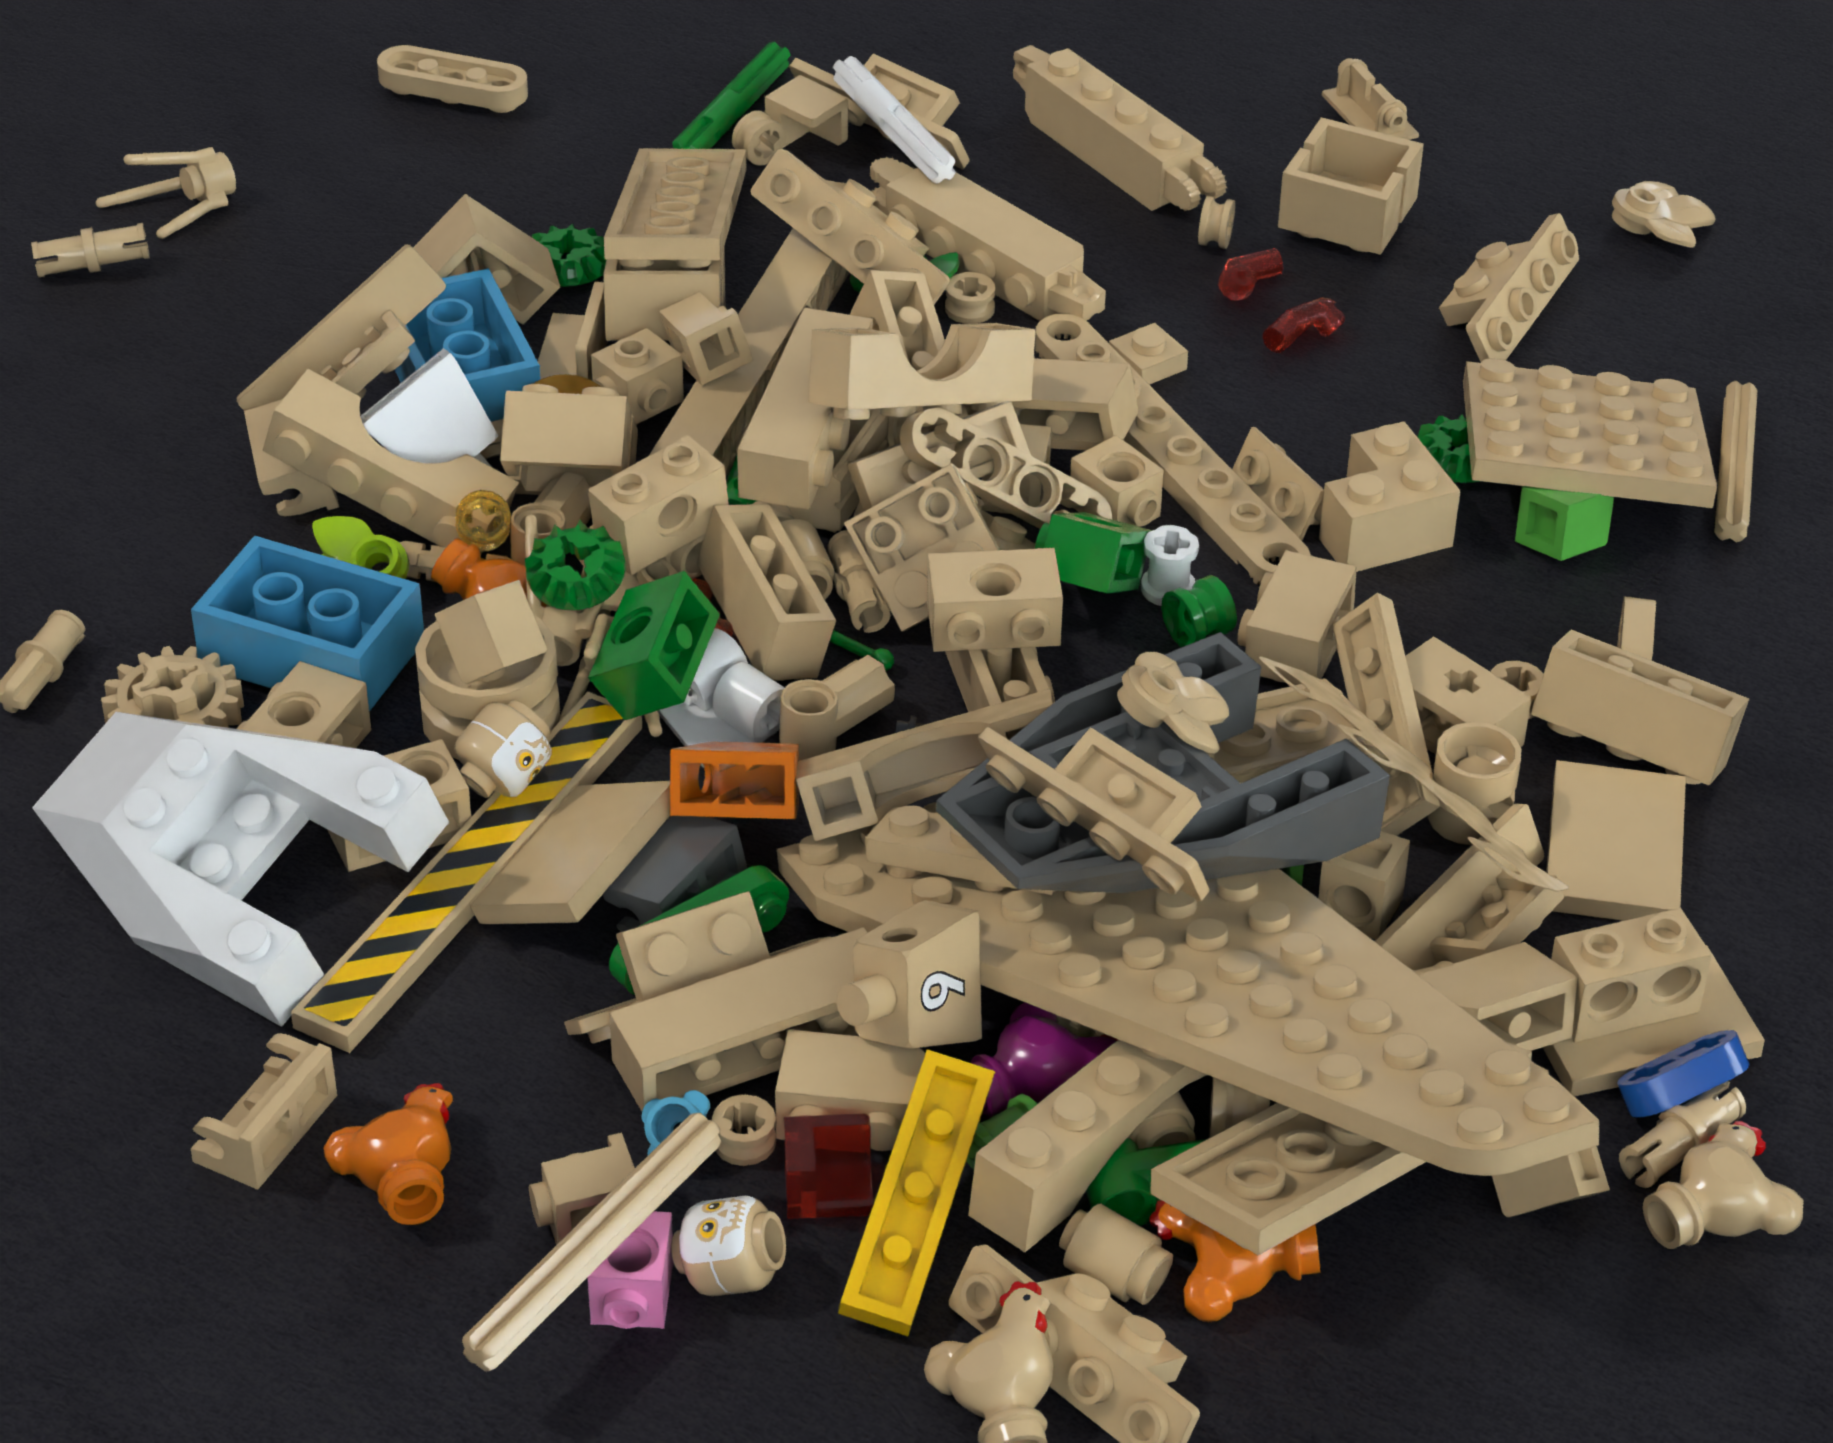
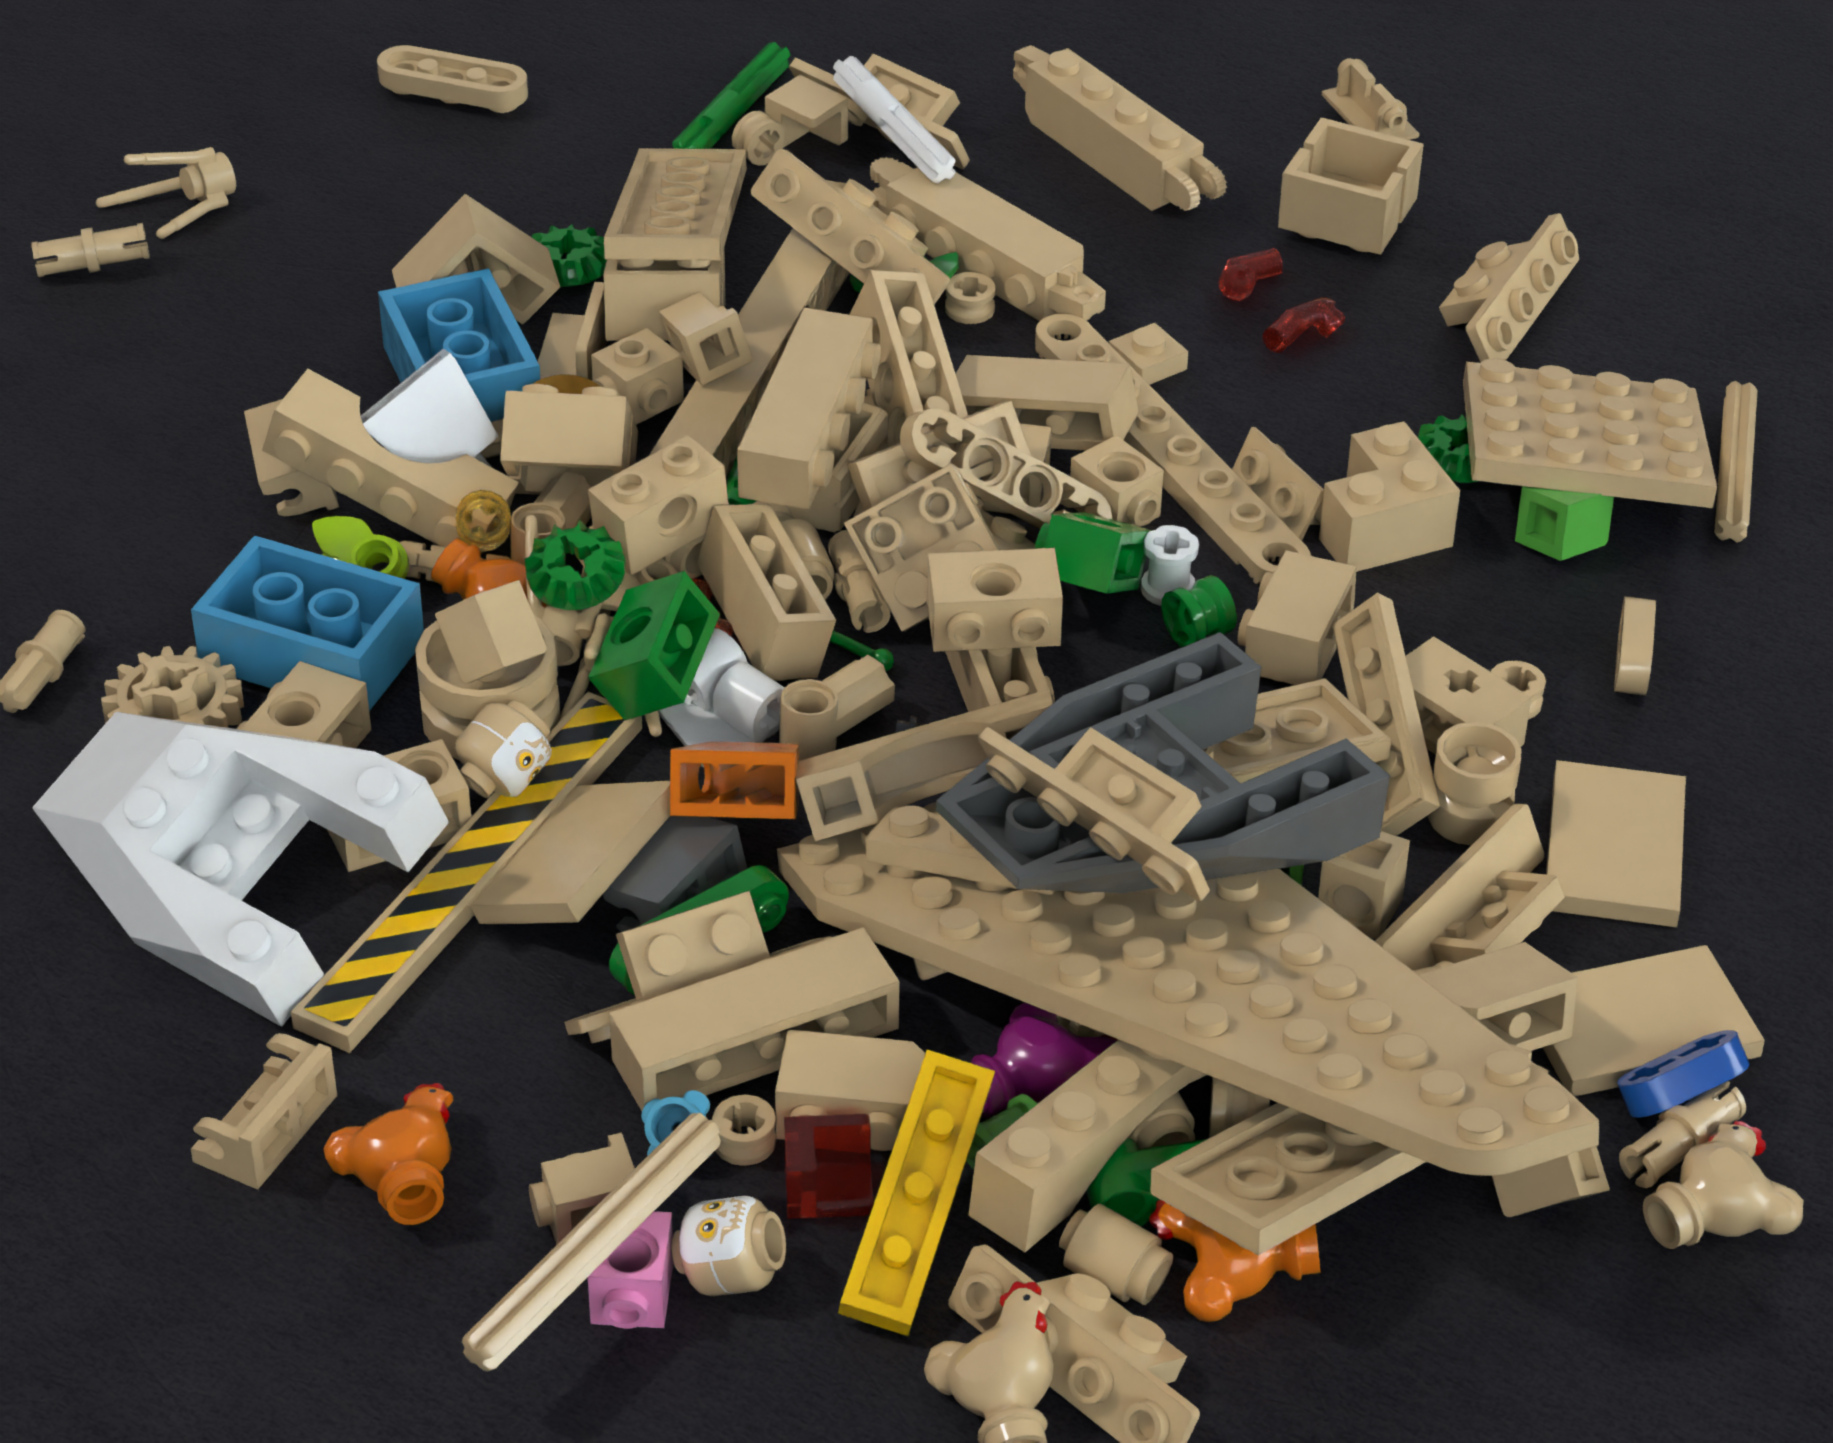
(359, 335): tan bracket -> none
(870, 371): tan arch -> none
(917, 979): tan torso -> none
(1159, 693): tan plate -> none
(1216, 222): tan bush -> none
(1405, 761): tan piece -> none
(1634, 972): tan brick -> none
(1639, 708): tan brick -> none
(1660, 210): tan plate -> none

